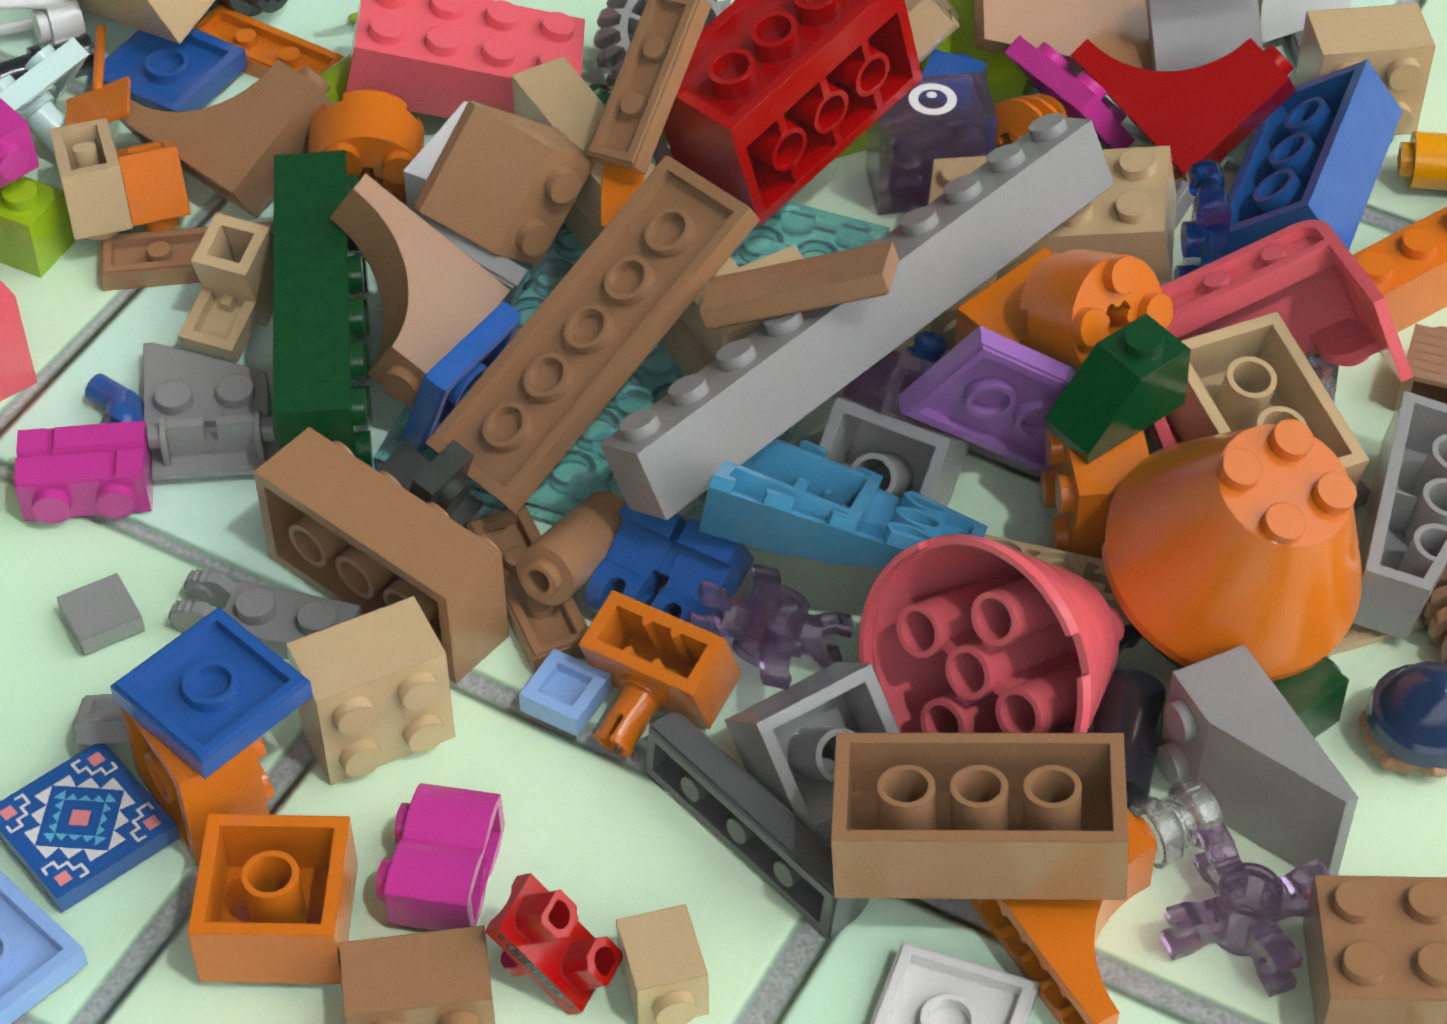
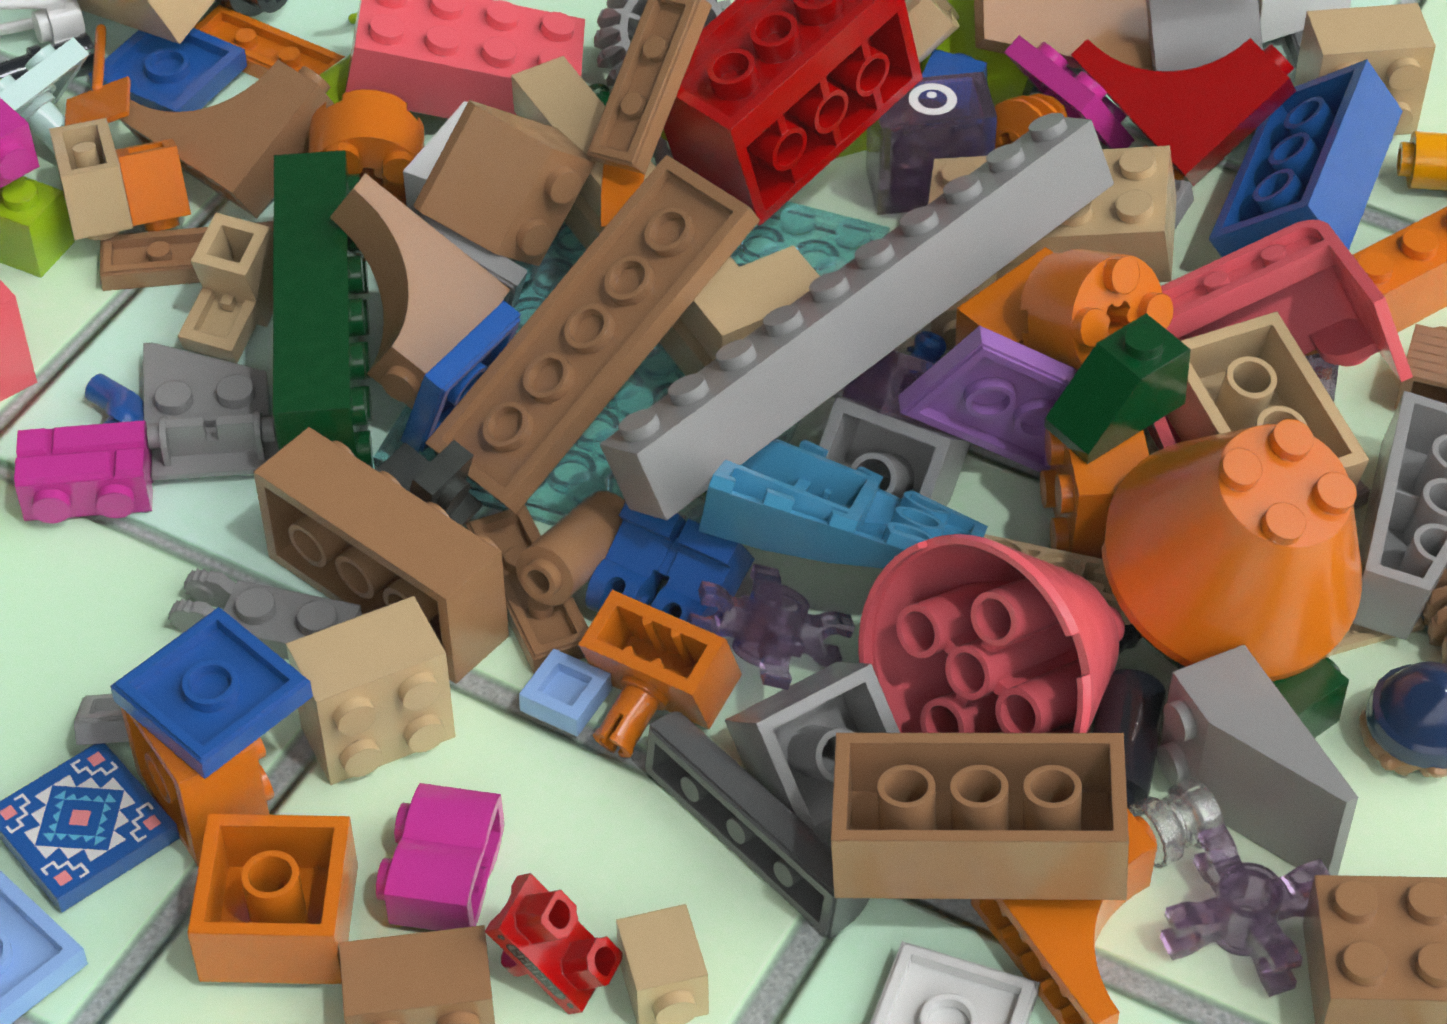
(100, 614): light grey tile -> none
(799, 285): medium nougat tile -> none
(1207, 233): clear blue plate -> none

